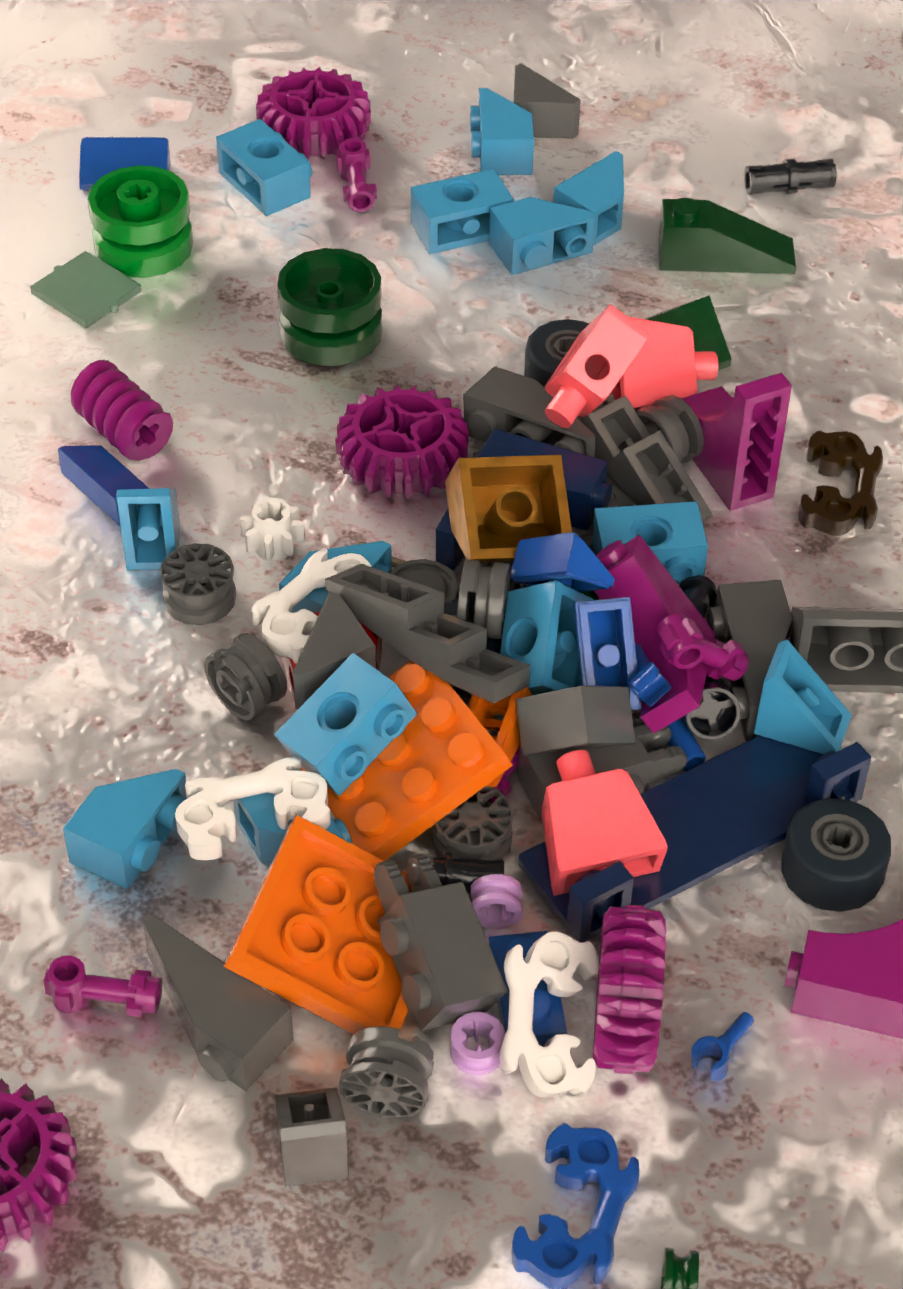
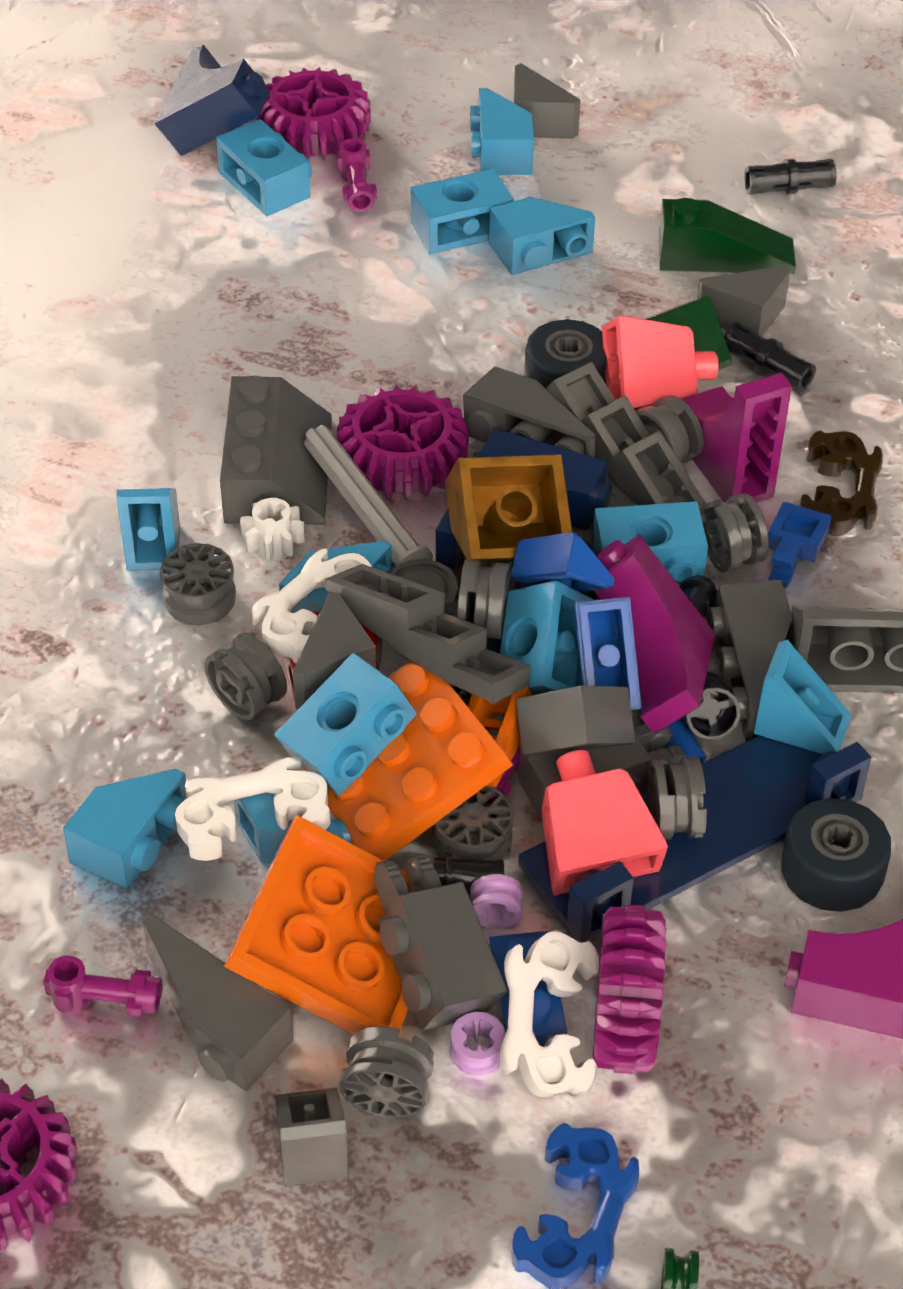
(85, 289): sand green piece -> none
(97, 475): blue slope -> none
(107, 154): blue slope -> none
(121, 411): magenta piece -> none
(141, 220): green wheel -> none
(210, 101): none -> dark blue arch
(267, 449): none -> dark grey slope
(330, 306): dark green wheel -> none
(363, 496): none -> light grey axle
(593, 366): coral torso -> none
(599, 191): dark azure slope -> none
(648, 683): blue hand -> none
(677, 797): none -> dark grey wheel
(685, 648): magenta bar -> none
(720, 1046): blue hand -> none
(734, 533): none -> dark grey wheel
(747, 297): none -> dark grey slope
(769, 356): none -> black pin
(795, 535): none -> blue plate

